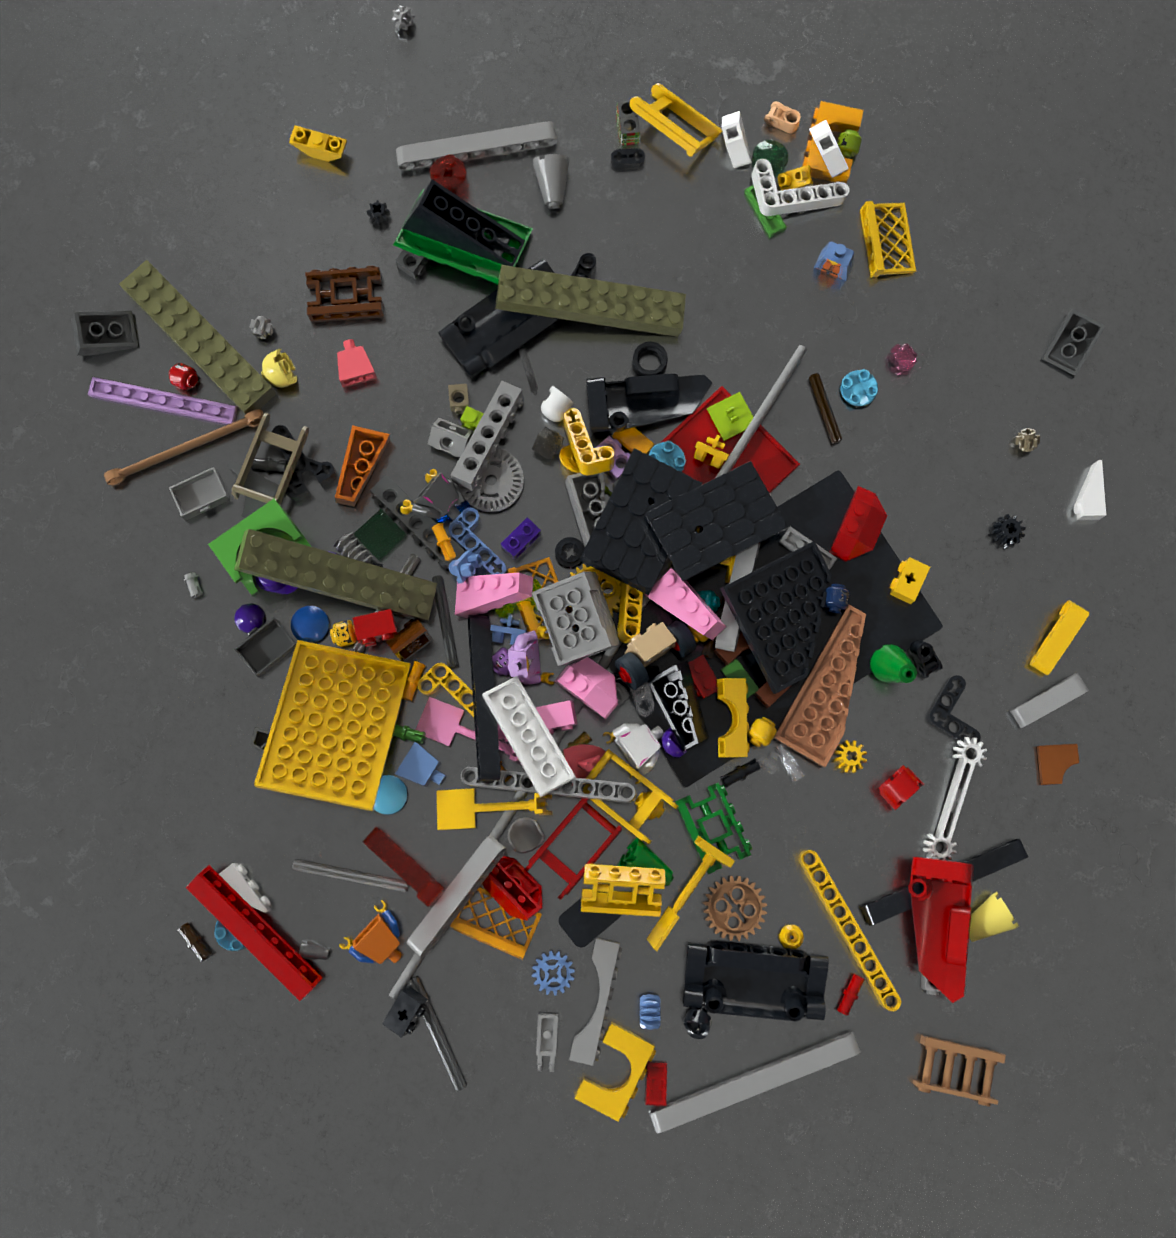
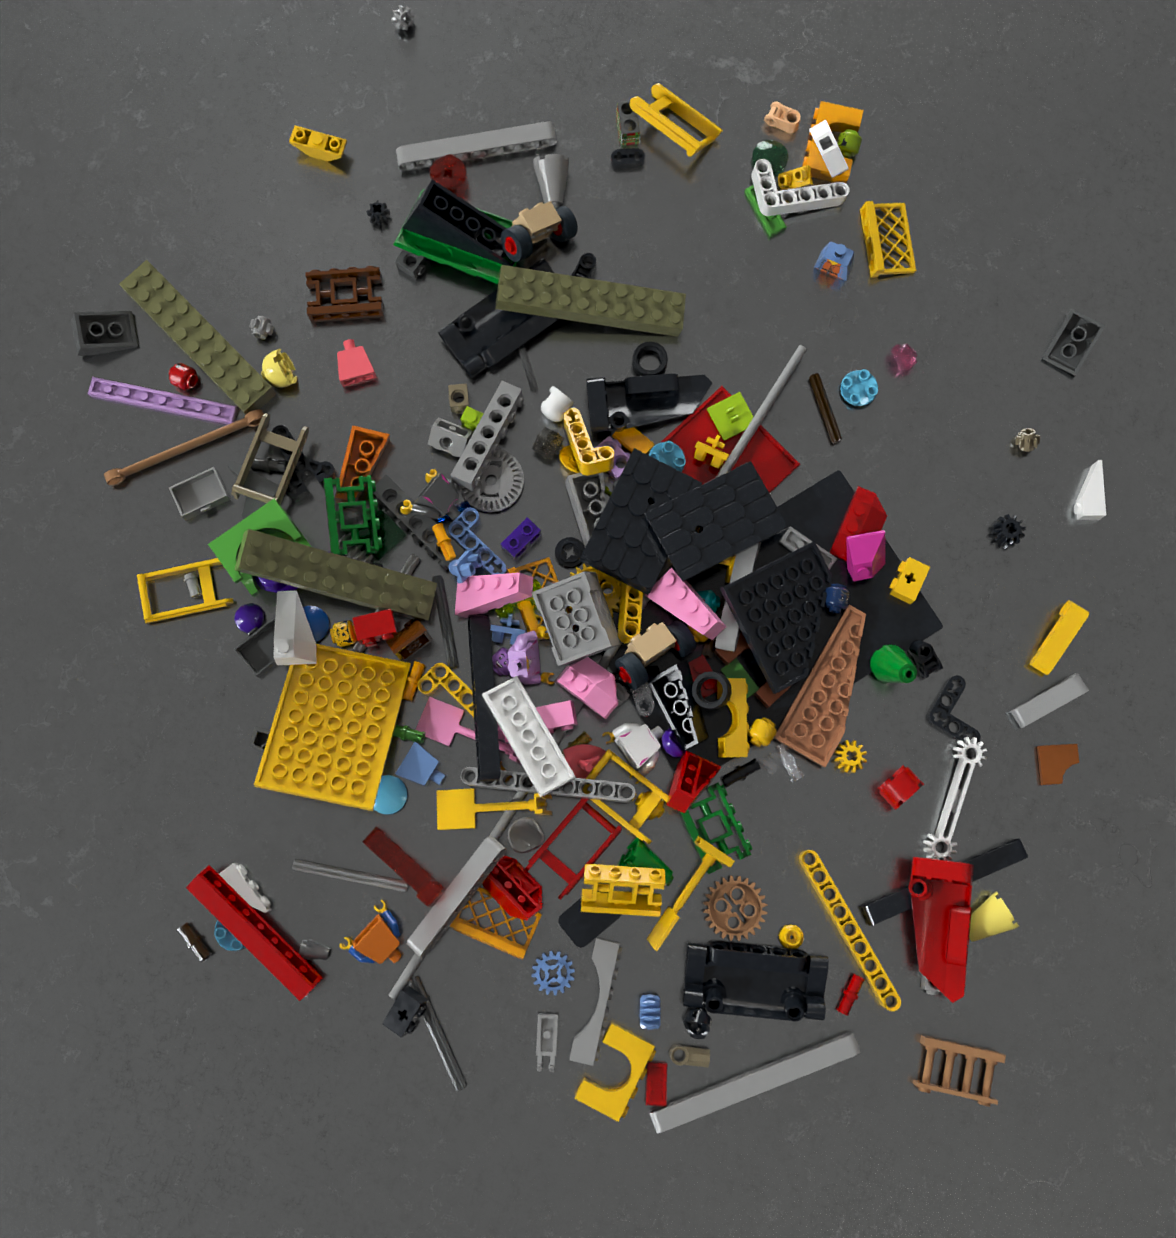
(206, 585): none -> yellow piece
(292, 632): none -> white wedge
(337, 517): none -> green fence
(535, 226): none -> brick
(690, 780): none -> red wedge
(692, 1056): none -> dark tan piece
(696, 690): none -> black tyre
(735, 139): white slope -> none
(865, 554): none -> dark pink slope

